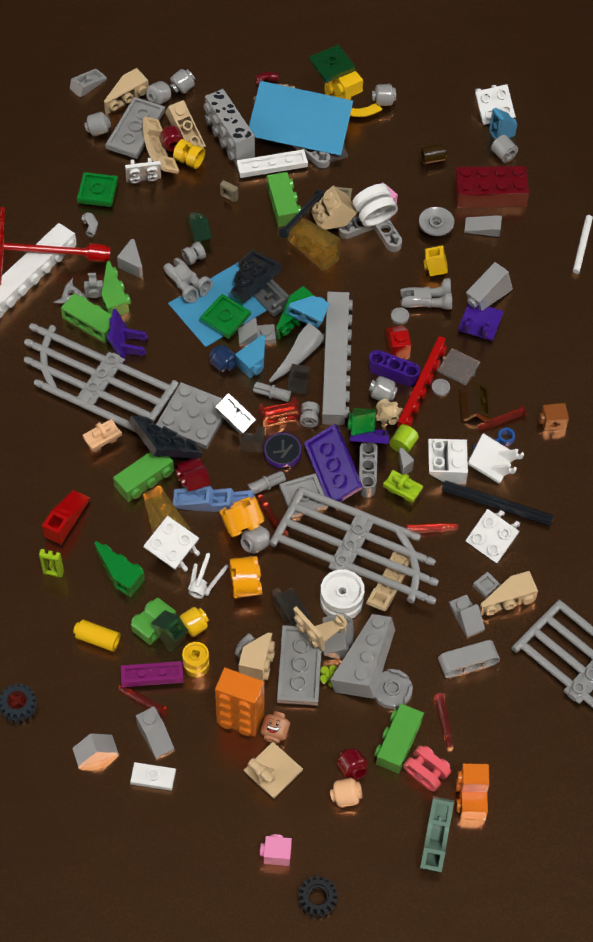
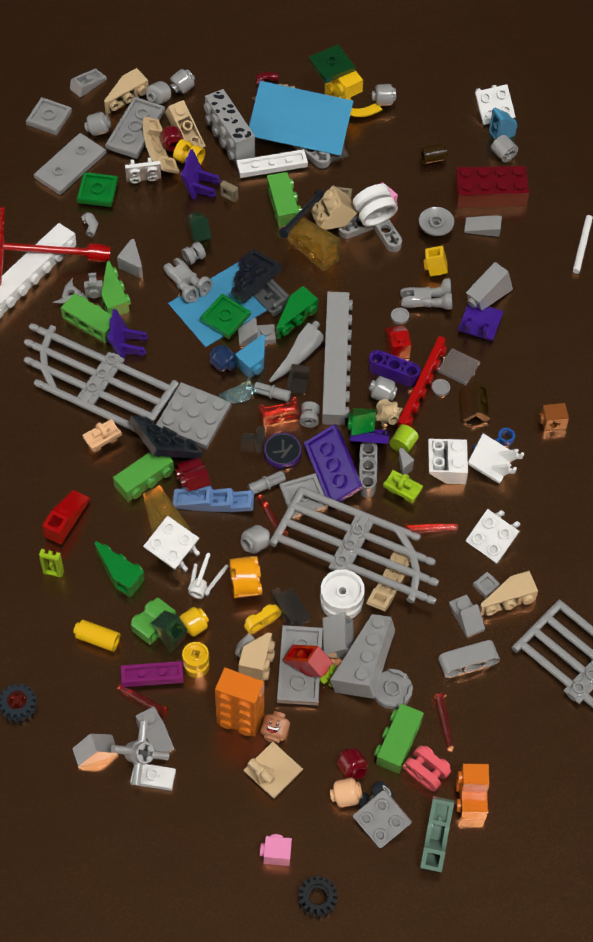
(49, 116): none -> light grey tile
(70, 163): none -> light grey plate
(146, 753): none -> light grey bar
(193, 174): none -> dark purple plate
(234, 414): brick -> none
(240, 393): none -> clear light blue hat
(242, 515): light orange brick -> none
(262, 619): none -> yellow plate
(308, 660): none -> red slope
(309, 310): dark azure slope -> none
(320, 633): tan plate -> none
(381, 815): none -> light grey plate
(497, 502): black axle -> none
(503, 418): clear red piece -> none

